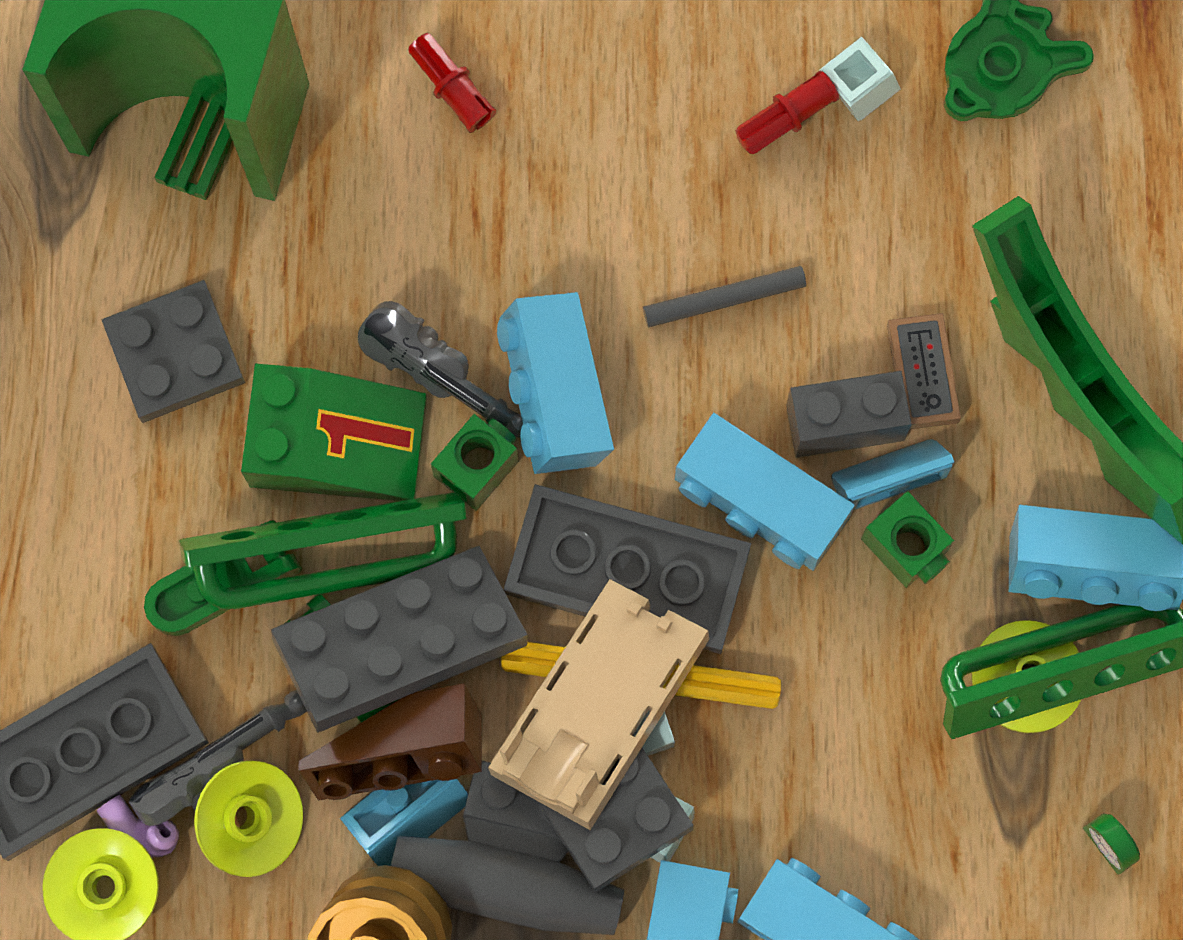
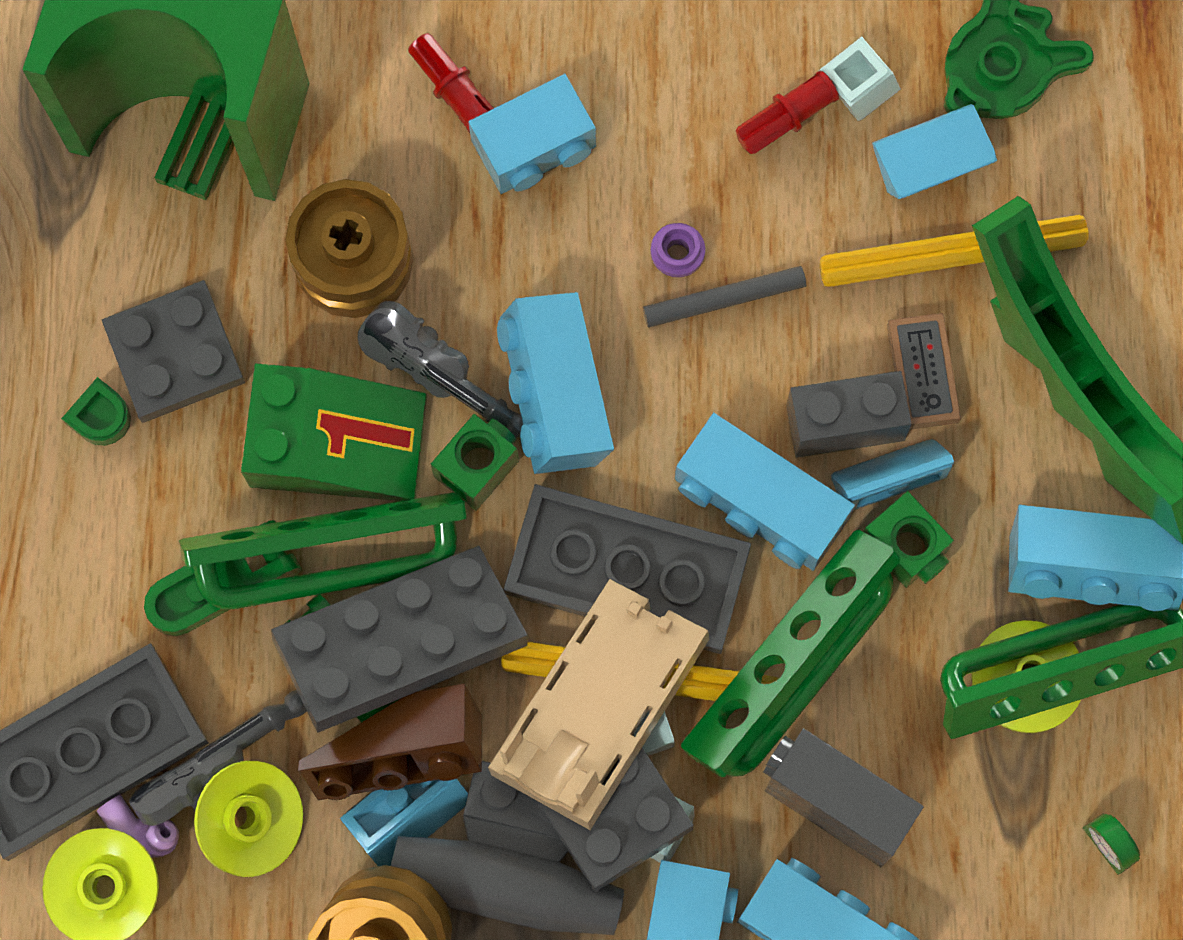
(99, 415): none -> green tile
(376, 242): none -> pearl gold wheel
(533, 135): none -> medium azure brick
(677, 235): none -> medium lavender plate
(806, 662): none -> green piece
(840, 796): none -> dark grey brick
(933, 152): none -> medium azure slope
(935, 253): none -> yellow axle

